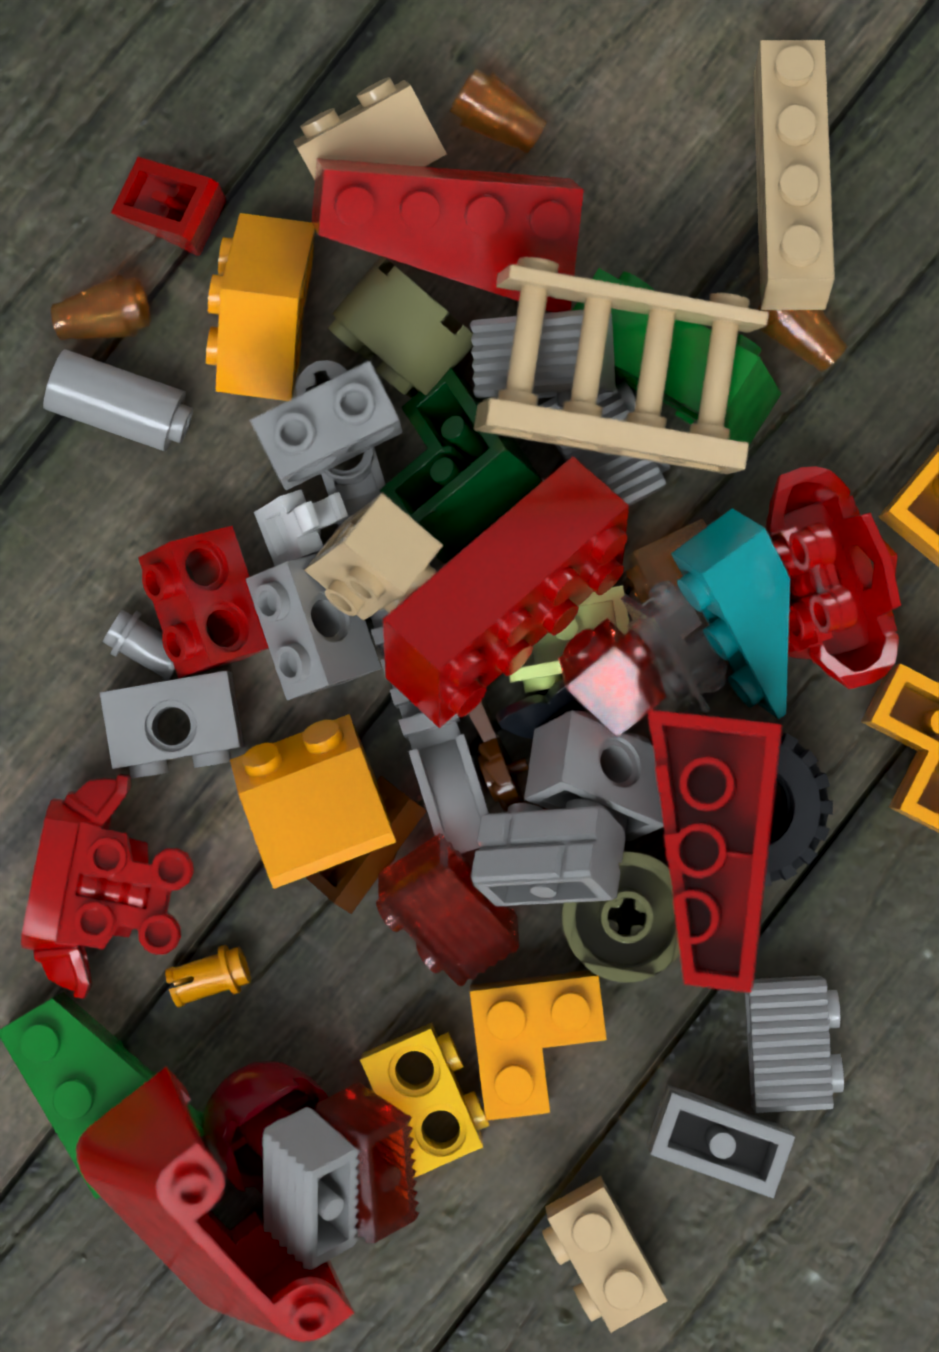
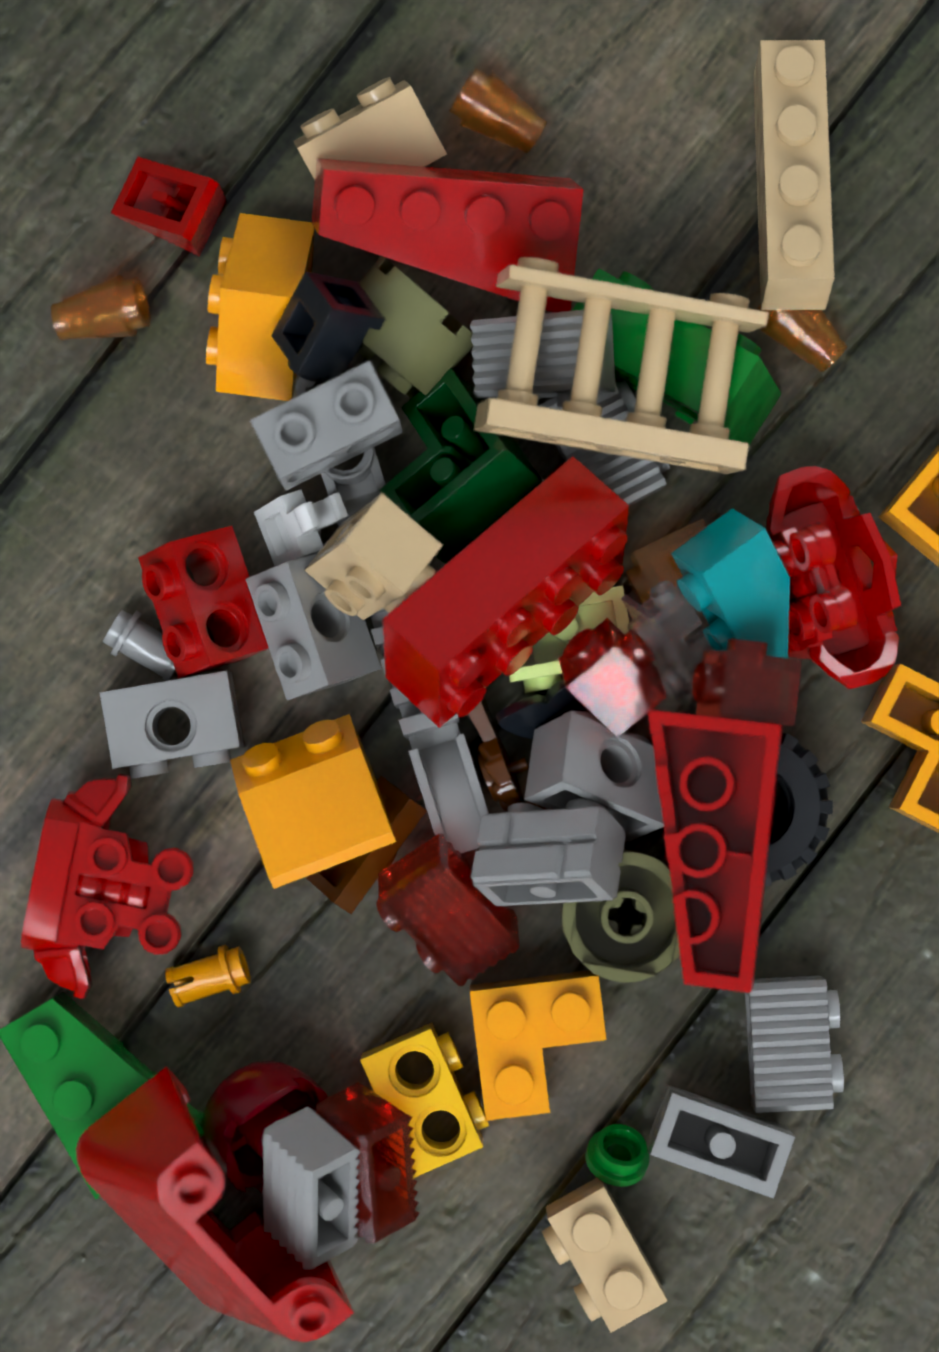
(117, 401): light grey brick -> none
(325, 325): none -> black brick
(622, 1143): none -> green plate
(747, 684): none -> clear red brick

